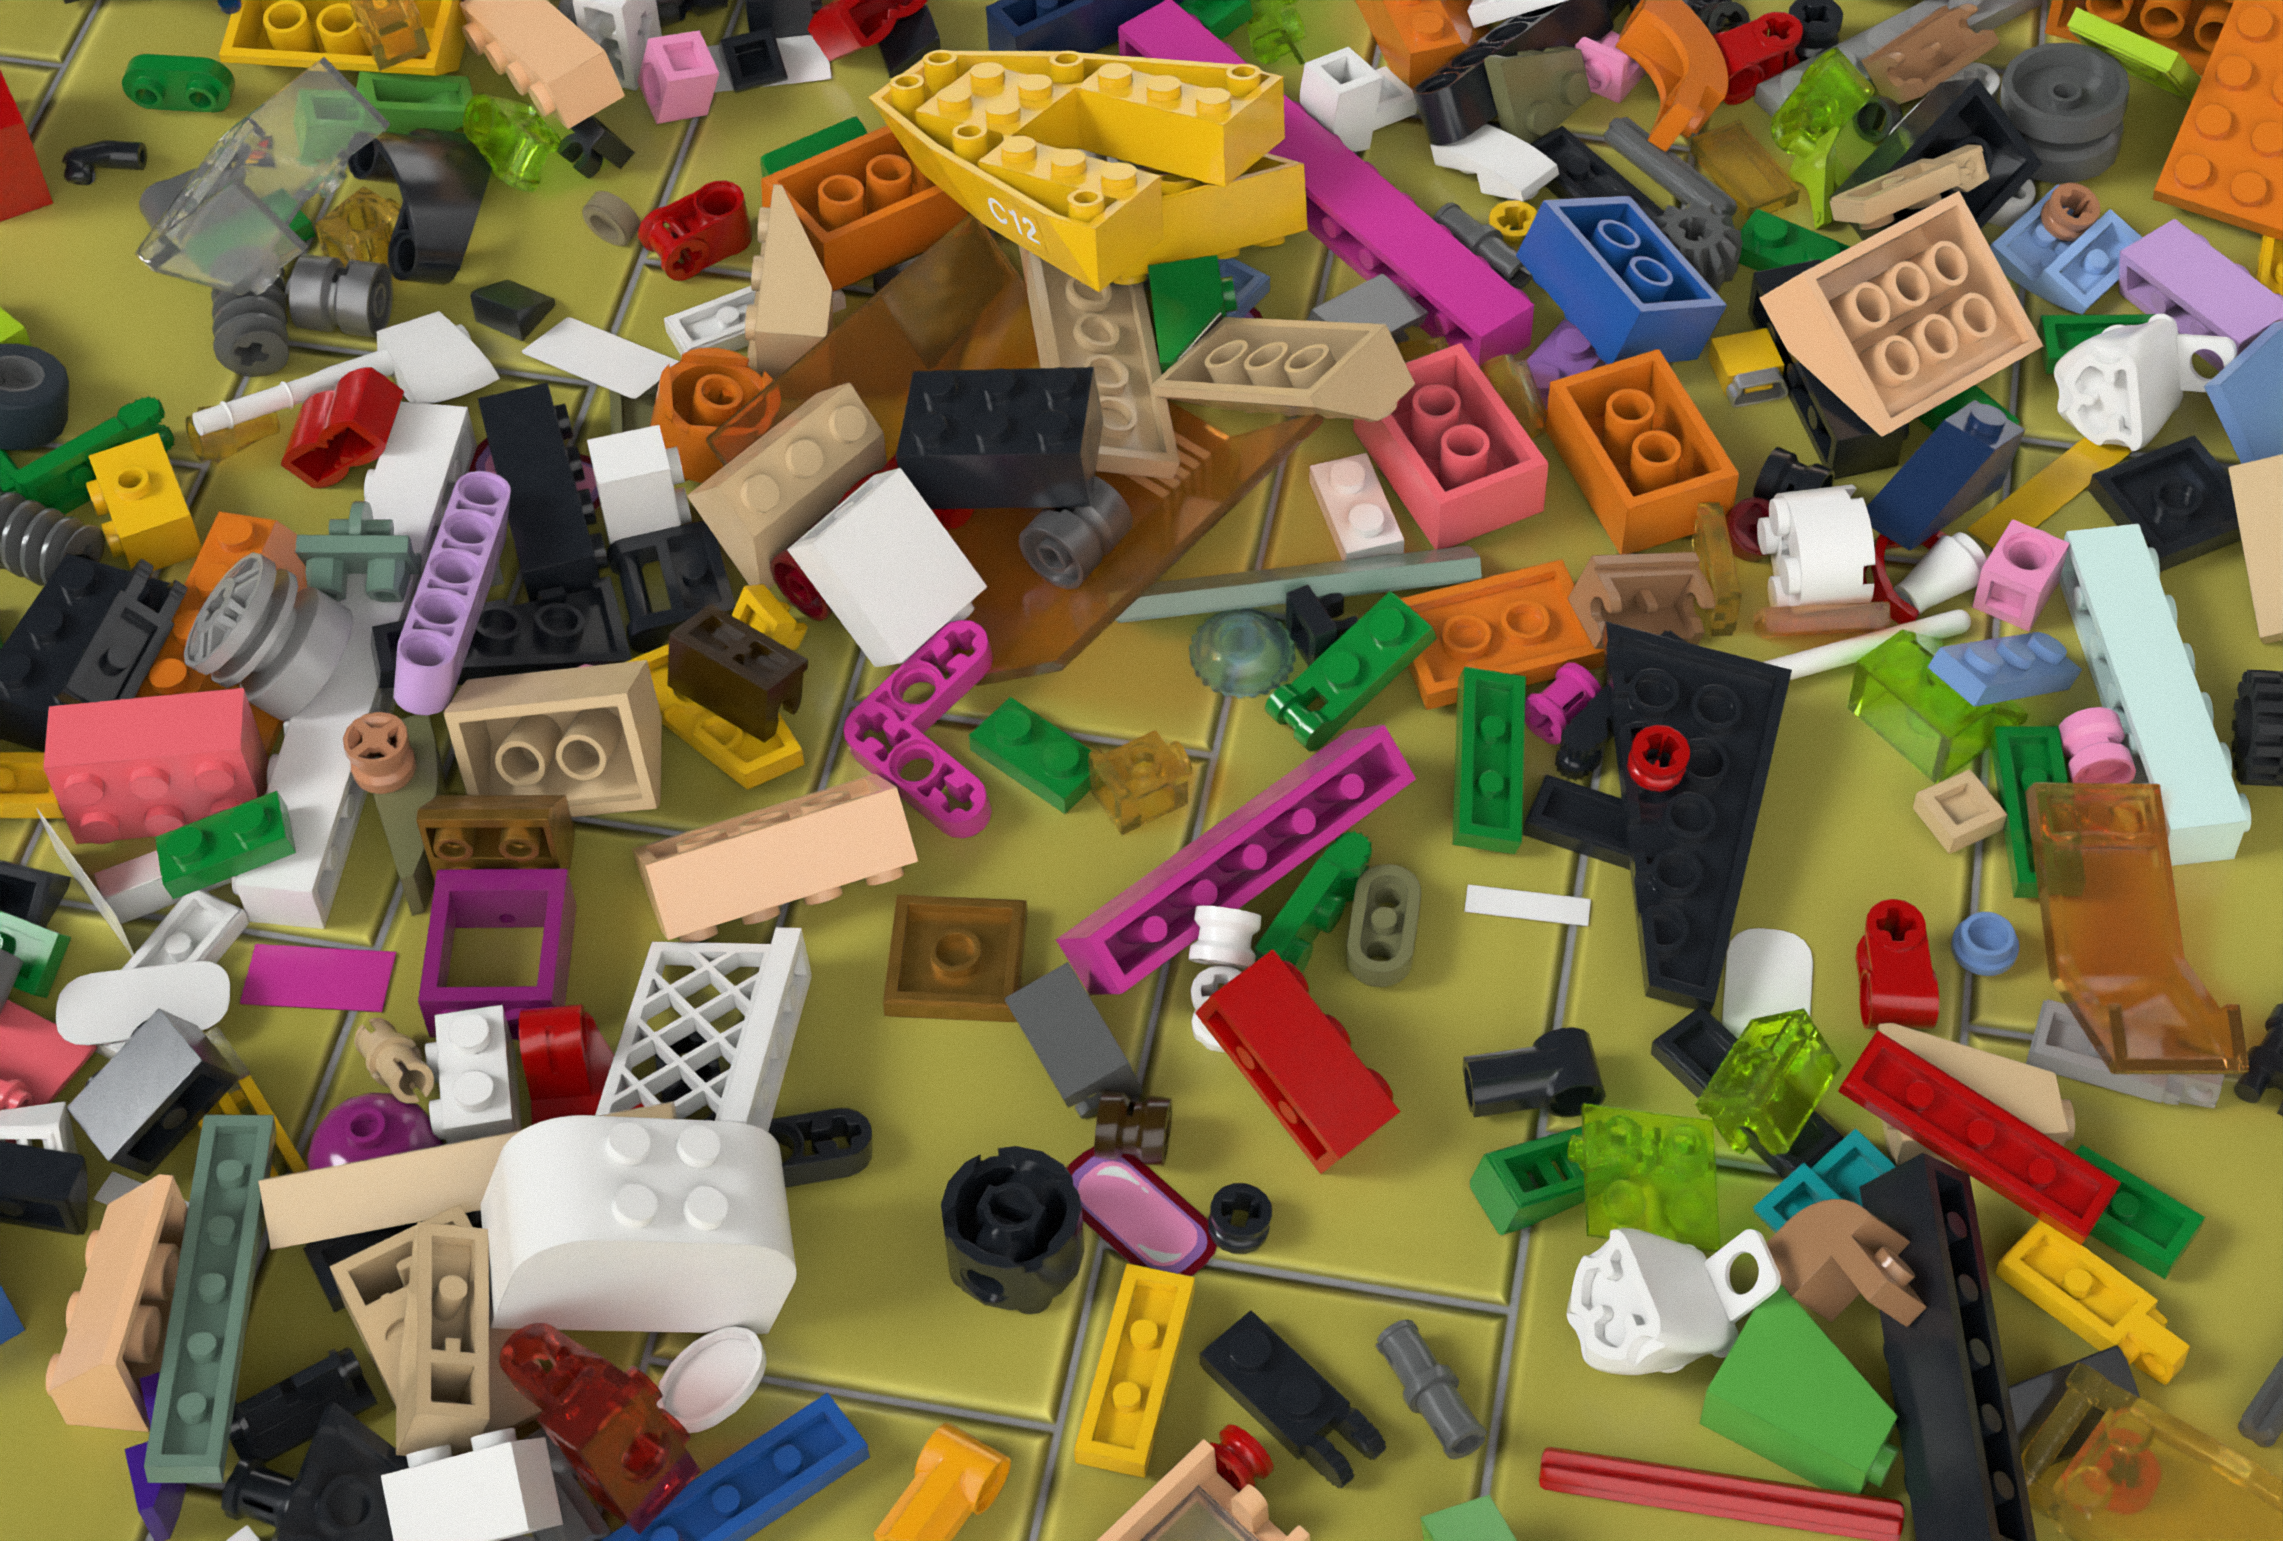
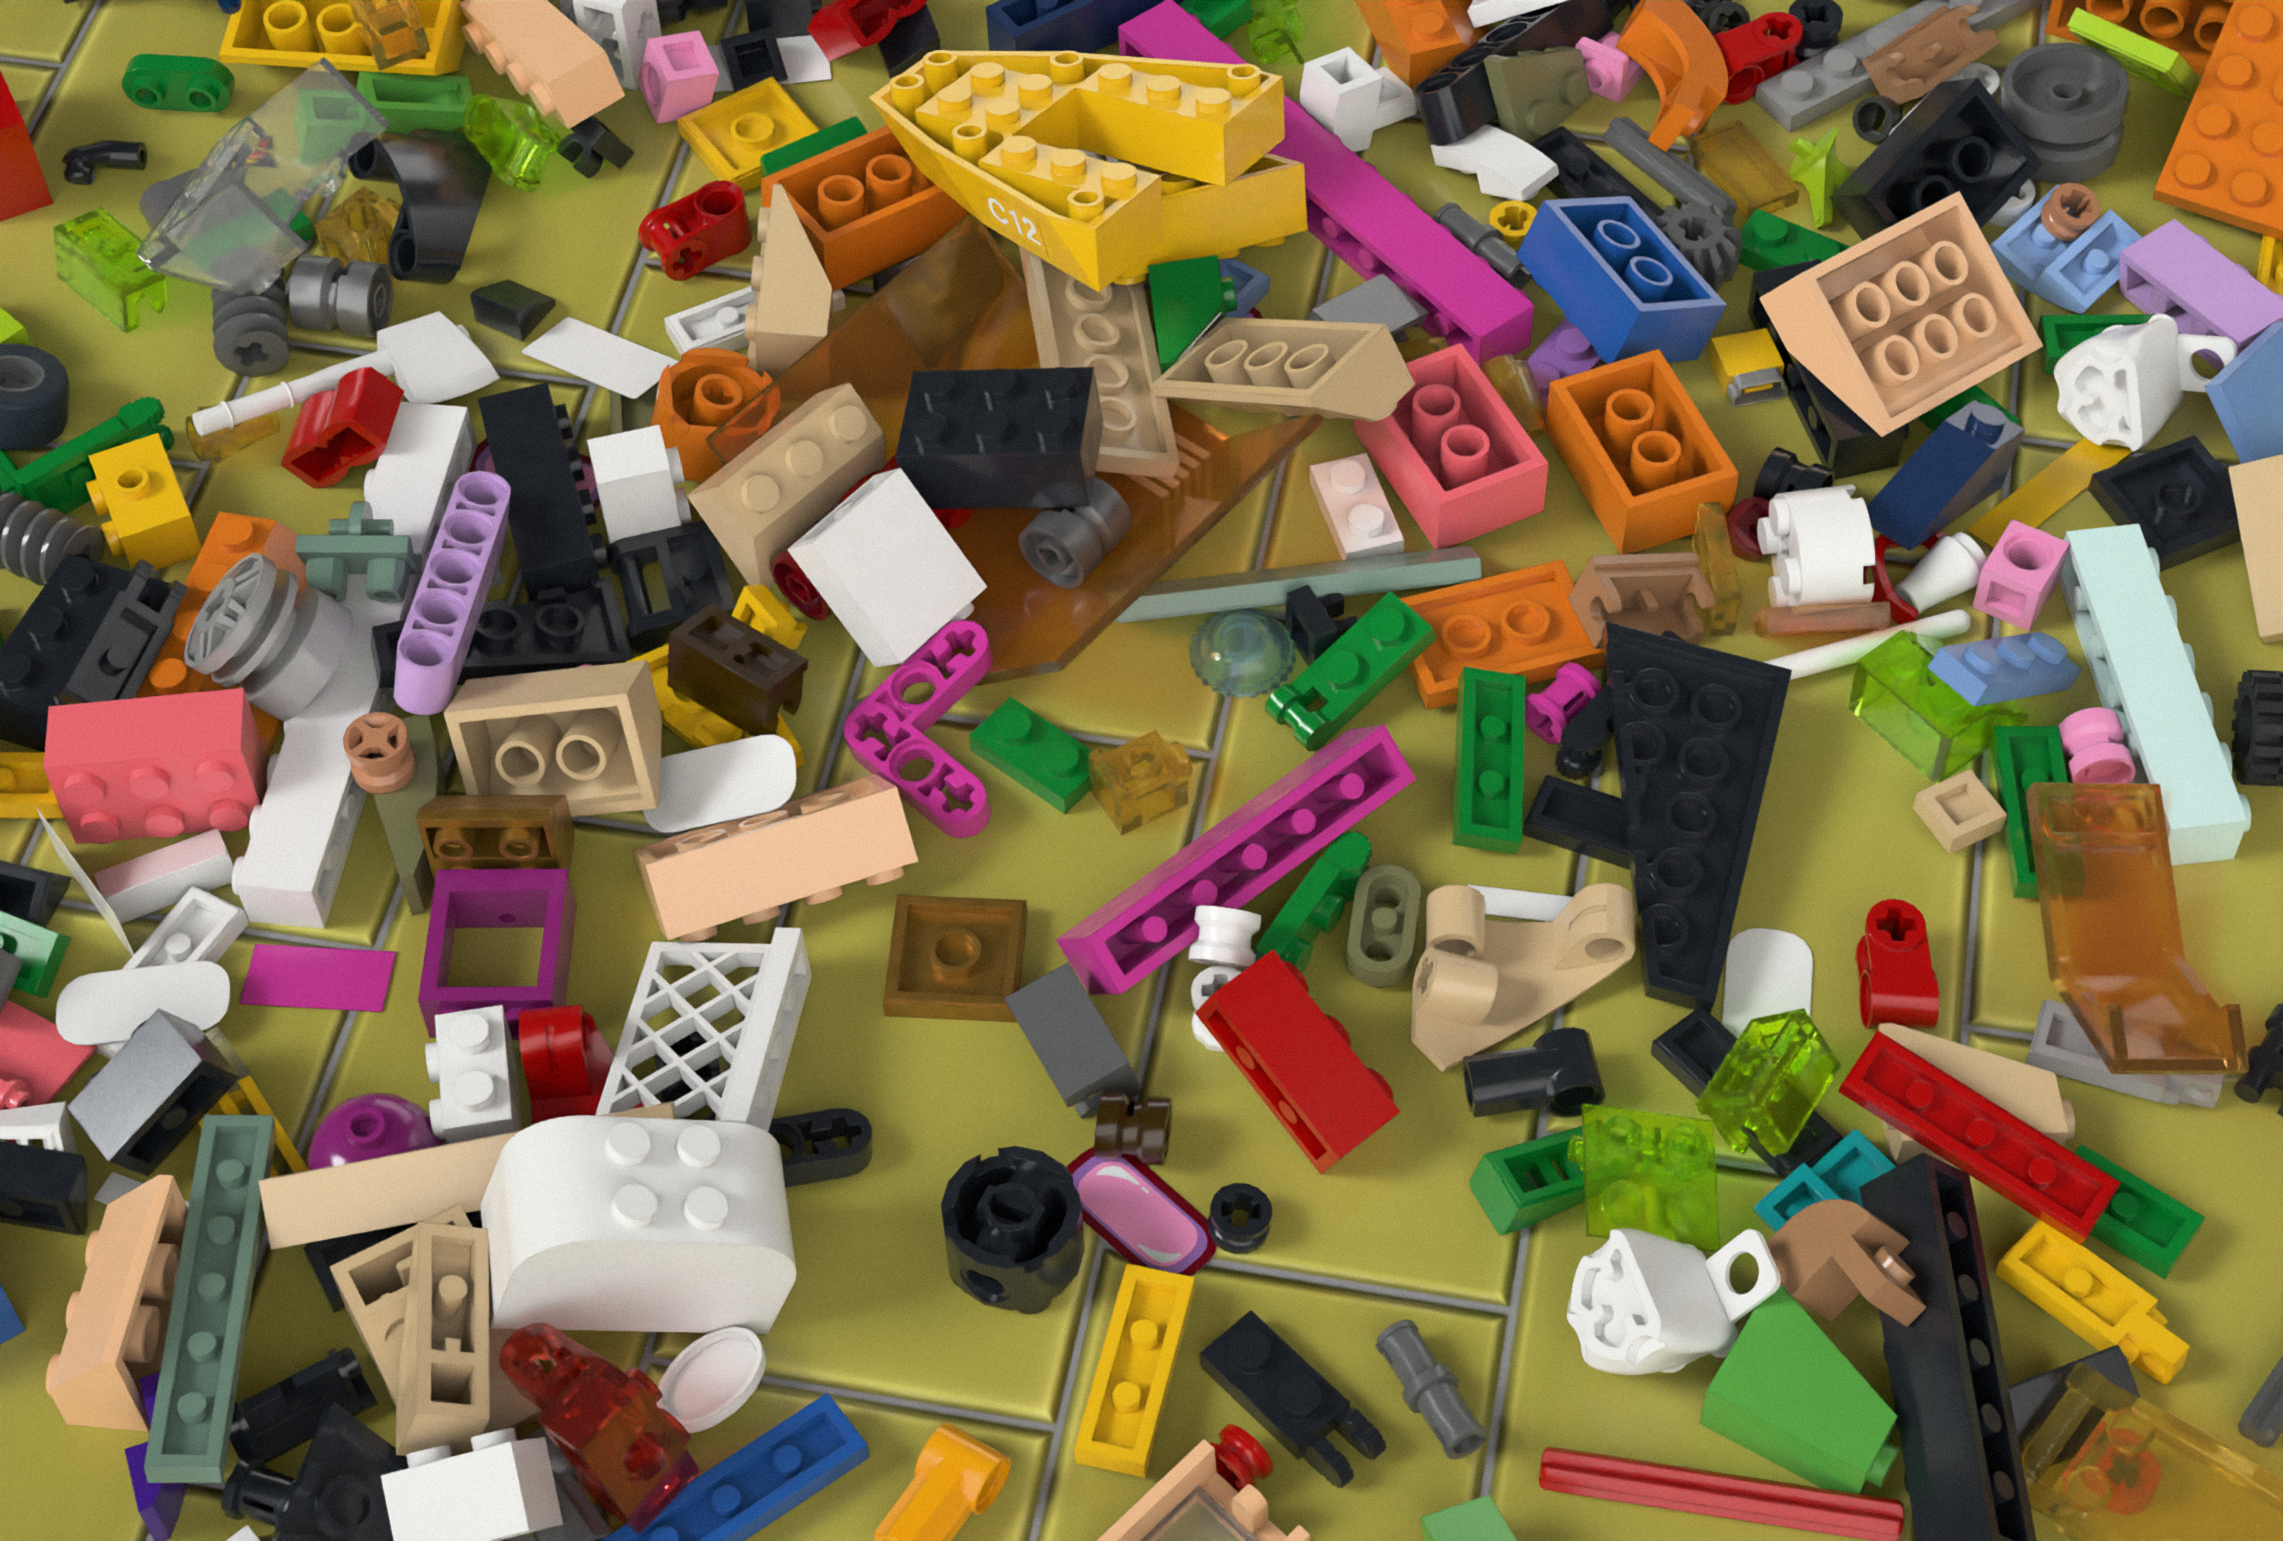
(101, 266): none -> clear neon green hinge
(225, 845): green plate -> none
(393, 1060): tan pin -> none
(611, 218): dark tan tile -> none
(724, 783): none -> white sticker
(744, 127): none -> yellow tile
(1498, 977): none -> tan panel
(1663, 739): red bush -> none
(1824, 98): clear neon green piece -> none
(1910, 187): tan hinge -> none
(1985, 944): medium blue plate -> none

